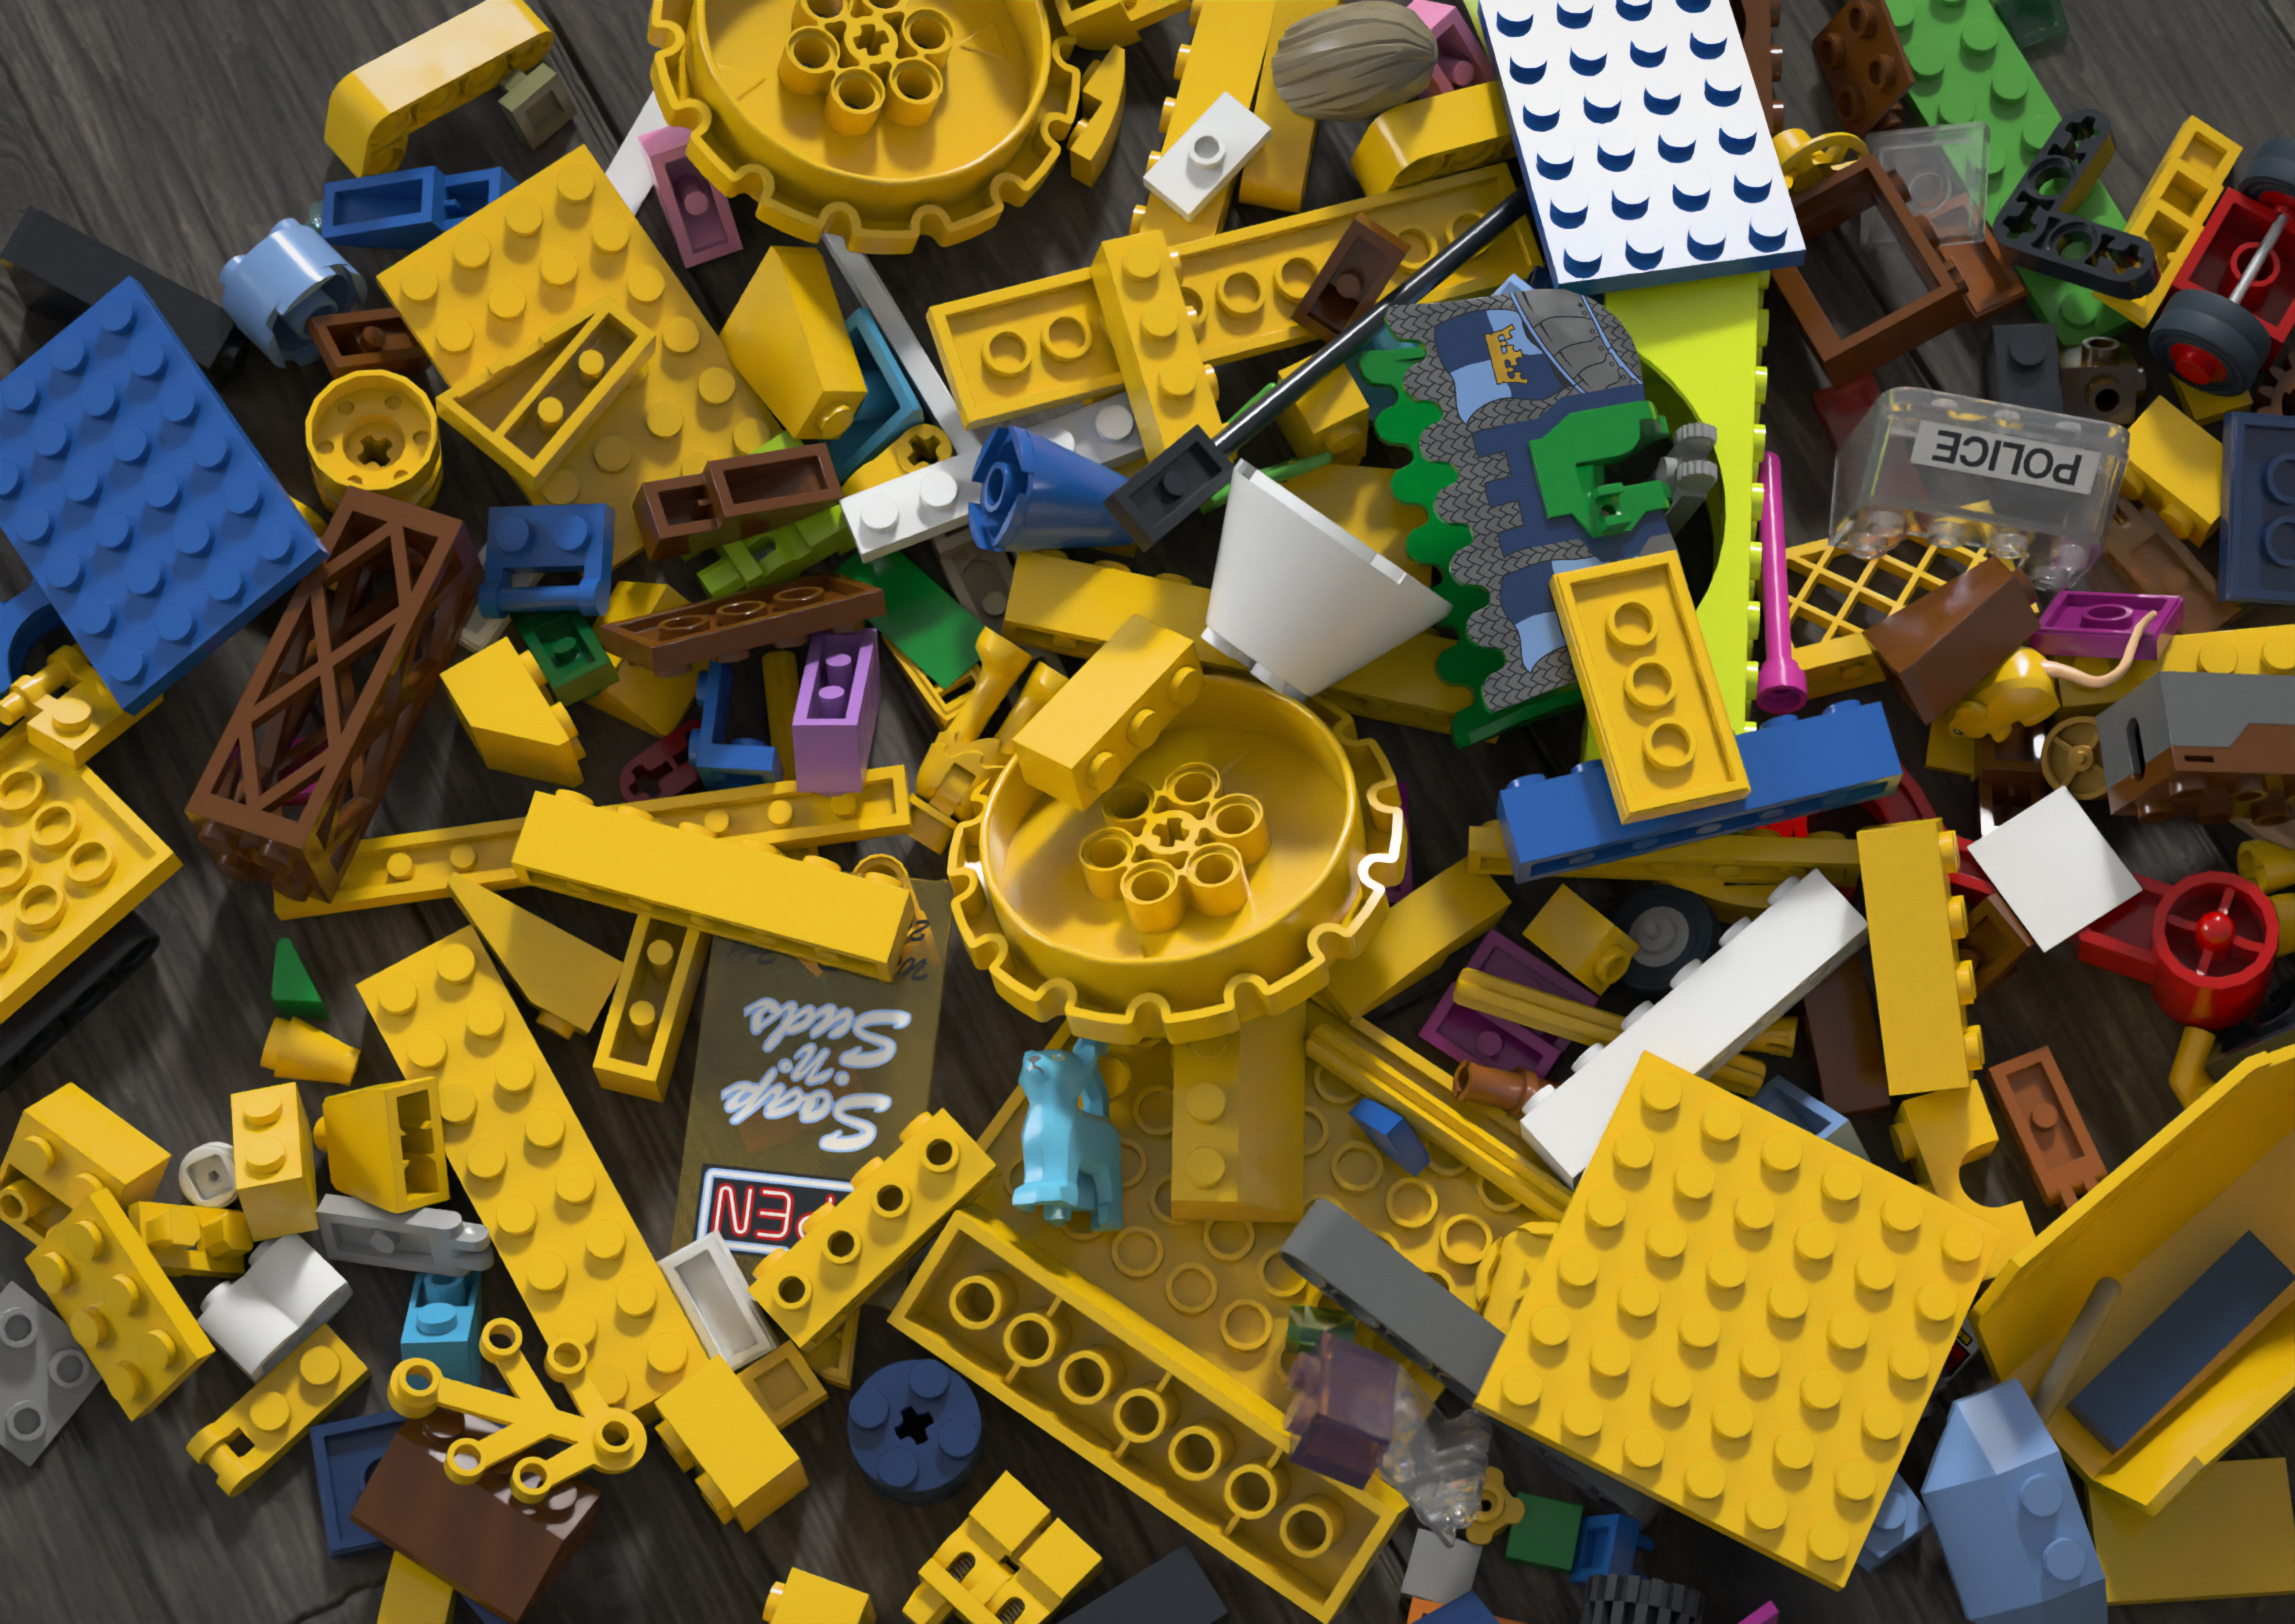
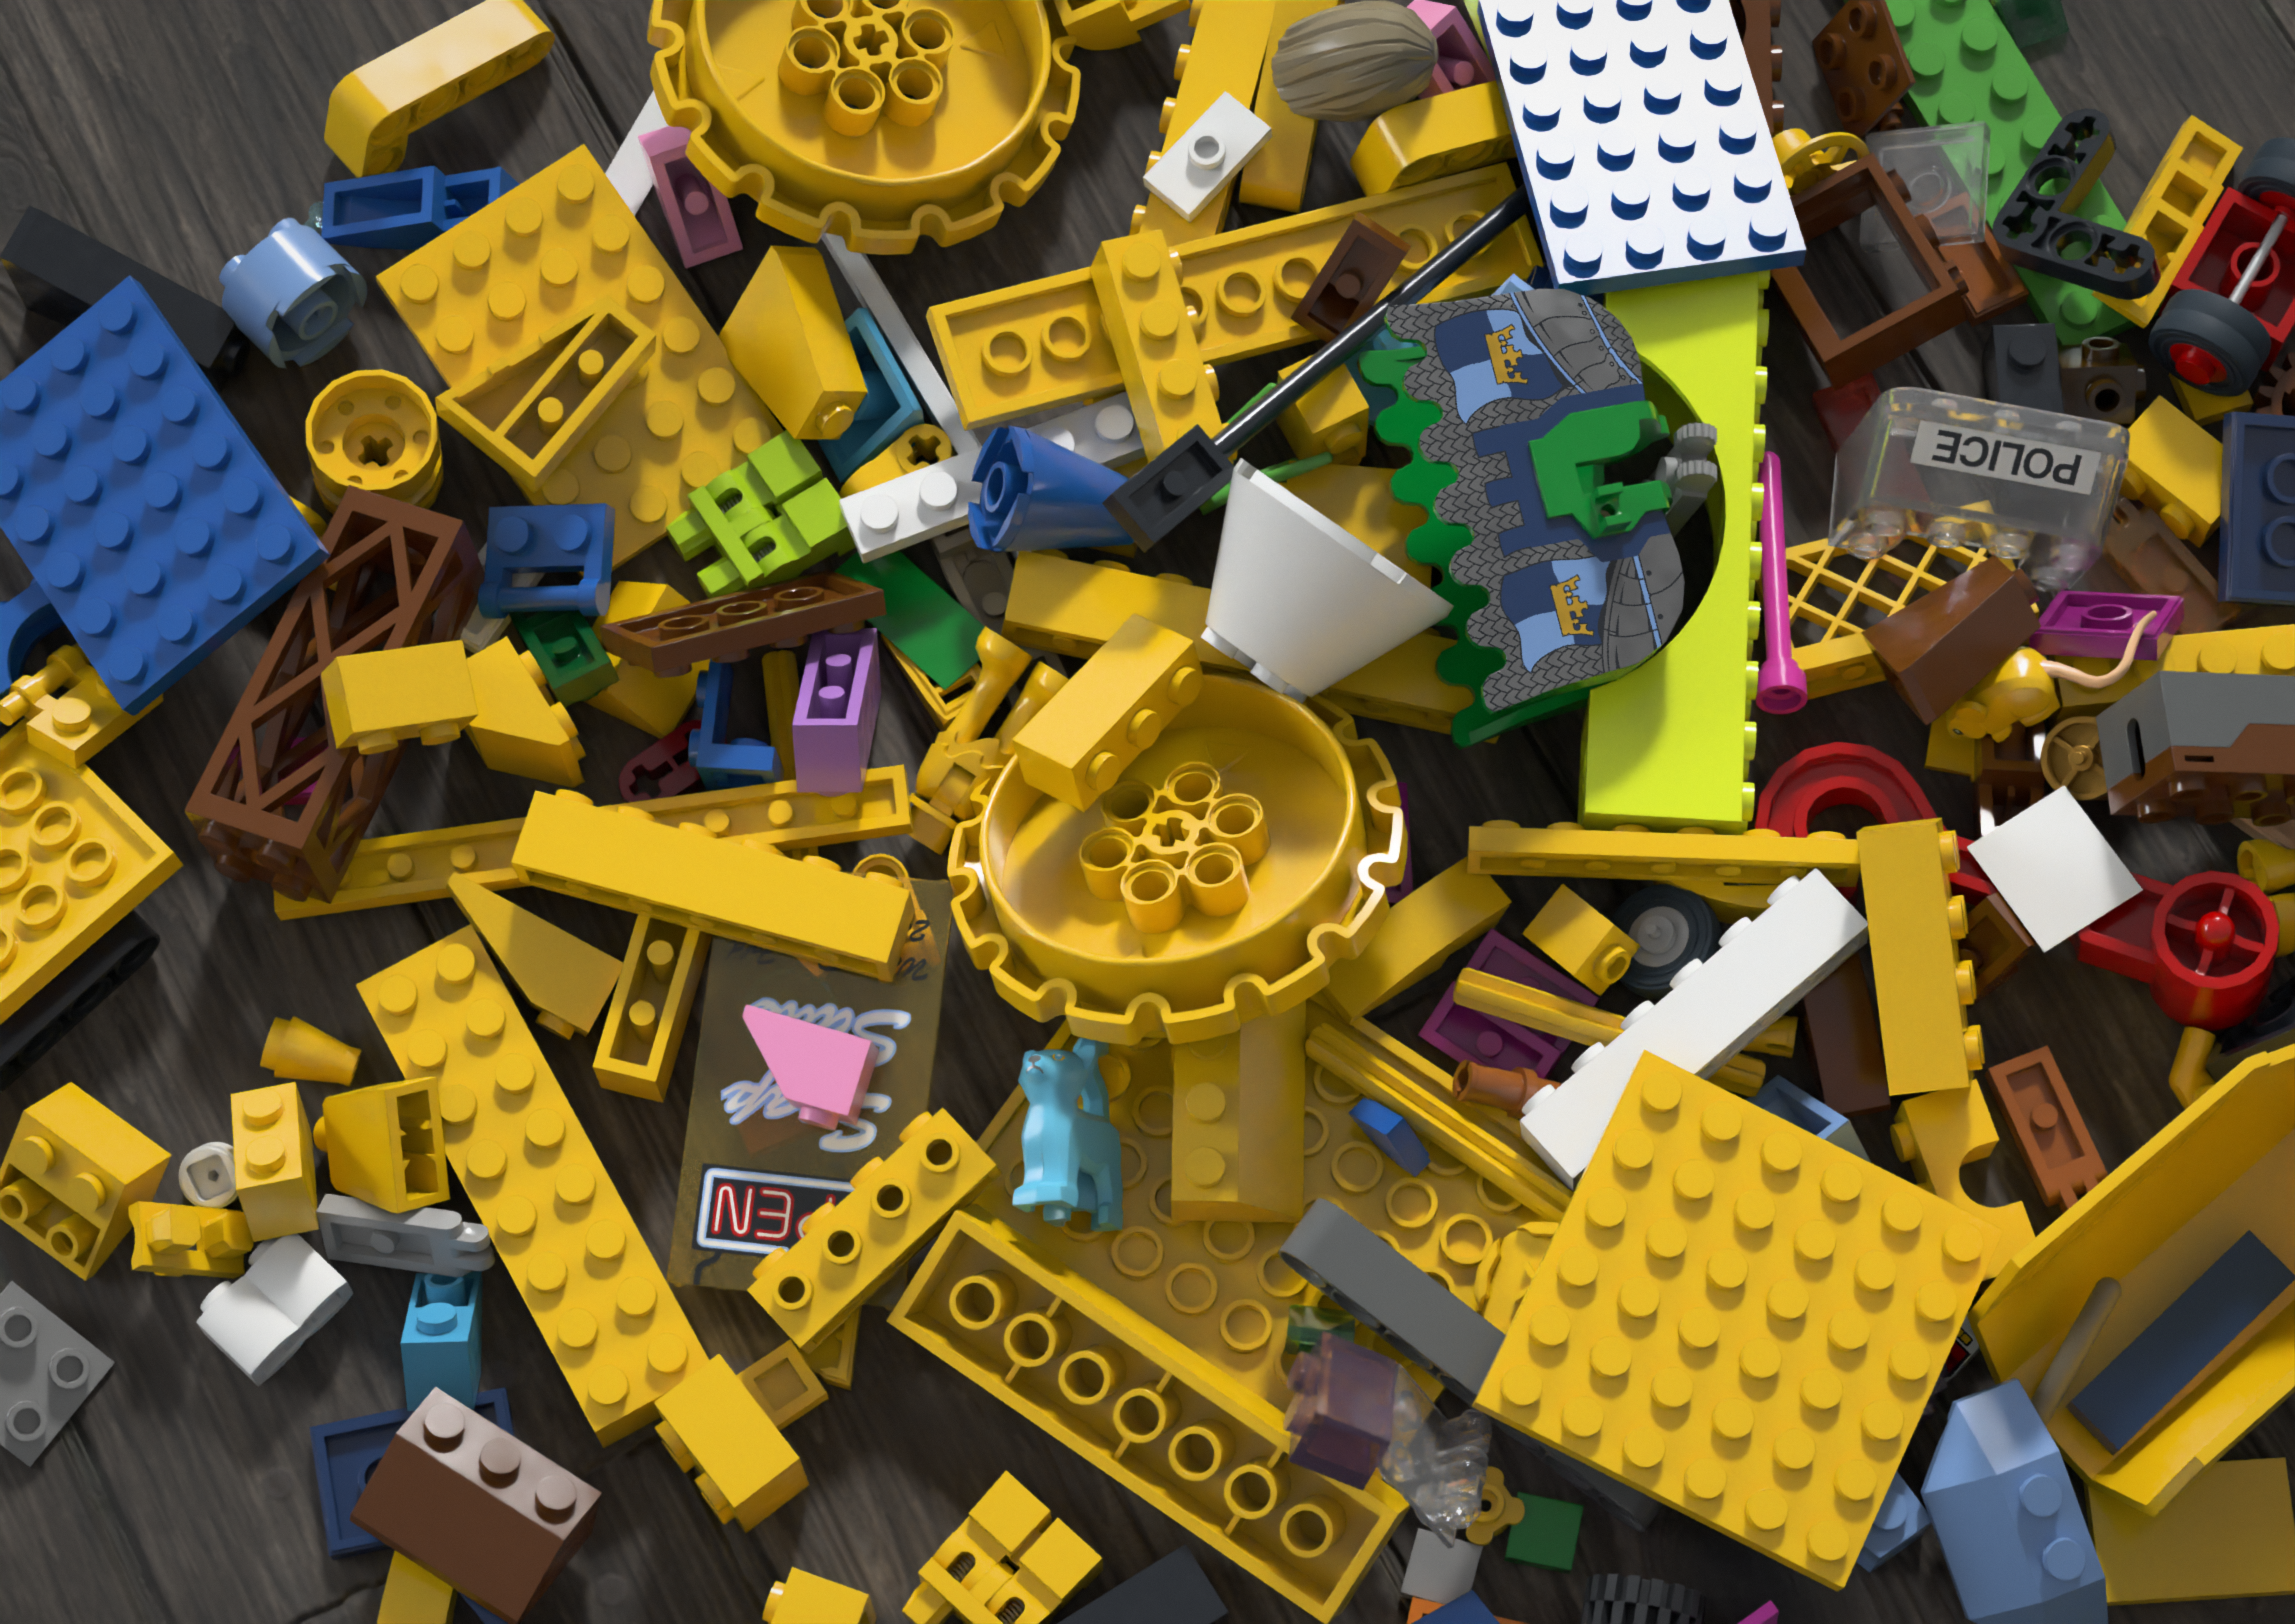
(119, 1304): yellow plate -> none
(280, 1410): yellow plate -> none
(293, 987): green slope -> none
(367, 342): reddish brown slope -> none
(399, 696): none -> yellow brick
(528, 1417): yellow plant -> none
(535, 104): olive tile -> none
(717, 1301): white tile -> none
(735, 500): reddish brown slope -> none
(814, 1066): none -> bright pink slope
(894, 1463): dark blue brick -> none
(1103, 109): yellow slope -> none
(1607, 1547): blue tile -> none
(1649, 687): yellow tile -> none
(1791, 771): blue brick -> none

